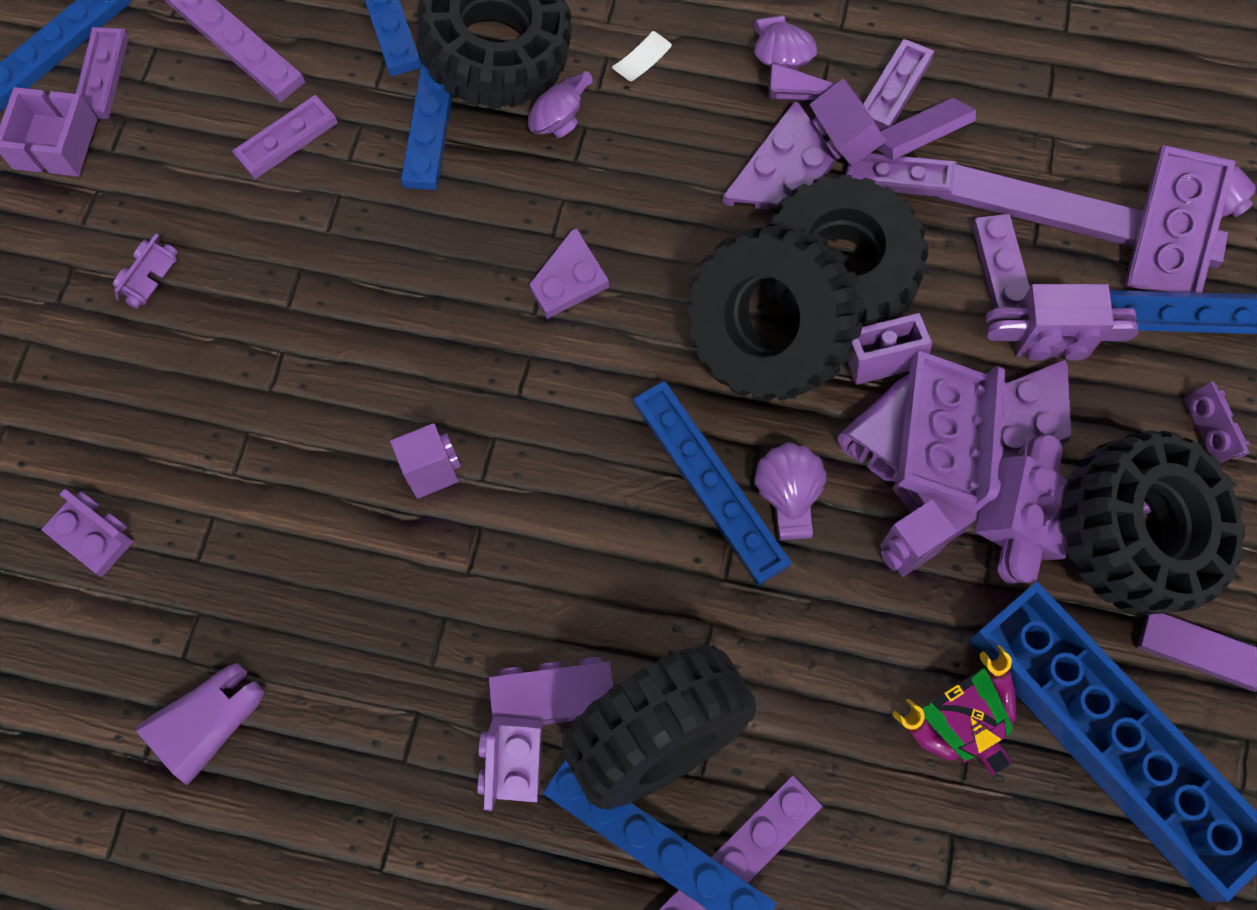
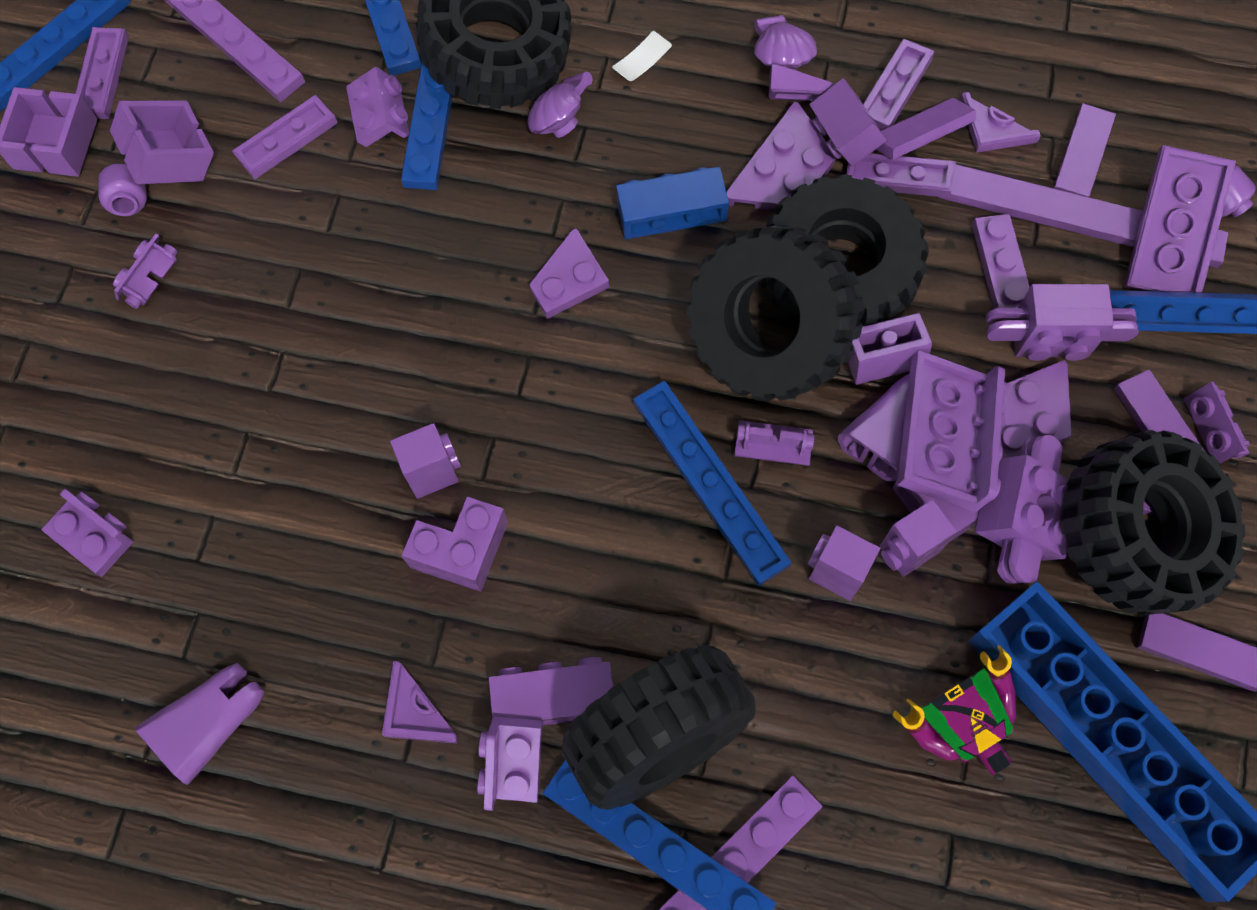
(119, 191): none -> medium lavender head
(161, 141): none -> medium lavender piece
(377, 106): none -> medium lavender bracket
(411, 713): none -> medium lavender tile
(461, 554): none -> medium lavender brick
(672, 202): none -> blue brick
(774, 443): none -> medium lavender hinge
(791, 482): medium lavender animal -> none
(842, 562): none -> medium lavender brick
(995, 128): none -> medium lavender tile
(1084, 150): none -> medium lavender tile
(1151, 406): none -> medium lavender tile

